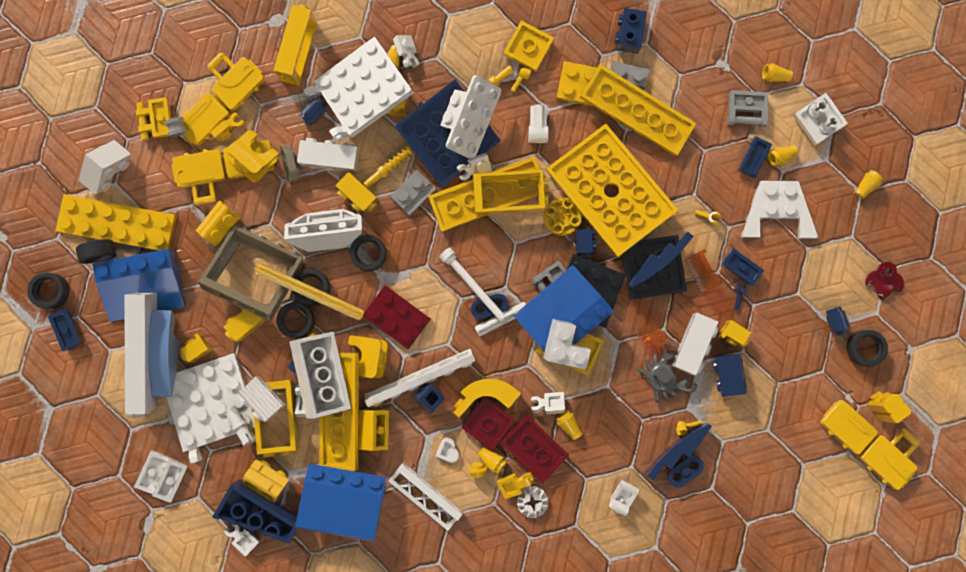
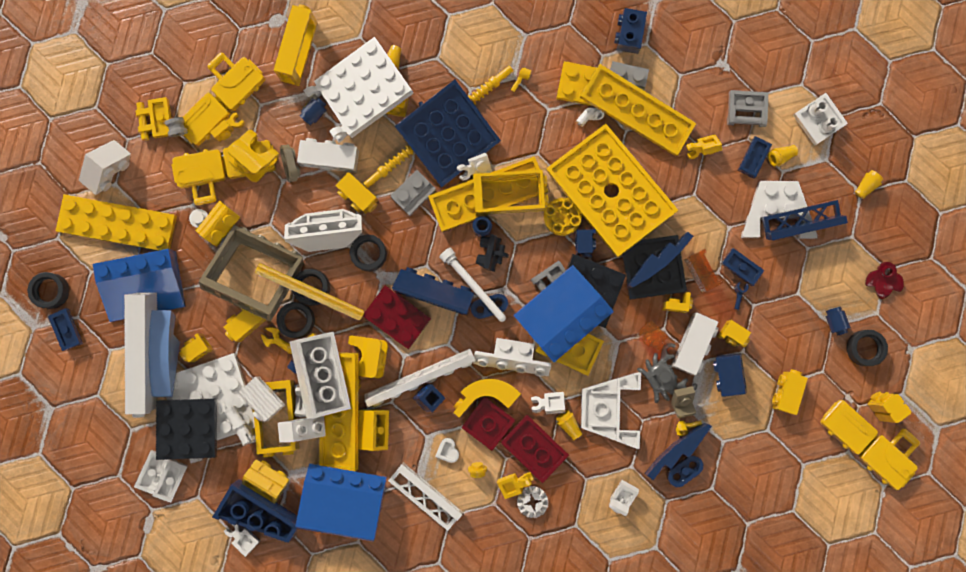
(95, 251): black tyre -> none
(186, 429): none -> black plate
(197, 217): none -> white plate
(277, 340): none -> yellow bar
(301, 429): none -> white brick
(406, 48): white plate -> none
(433, 292): none -> dark blue slope
(470, 115): white bracket -> none
(482, 220): none -> dark blue brick
(492, 460): yellow cone -> none
(494, 253): none -> black hips
(494, 323): white axle -> none
(512, 356): none -> white bracket
(528, 46): yellow plate -> none
(538, 124): white piece -> none
(560, 347): white brick -> none
(589, 114): none -> white arm
(602, 409): none -> white wing
(675, 306): none -> yellow bracket
(683, 402): none -> dark tan bracket
(705, 145): none -> yellow plate
(711, 217): yellow hand -> none
(775, 73): yellow cone -> none
(789, 392): none -> yellow brick
(808, 226): none -> dark blue fence

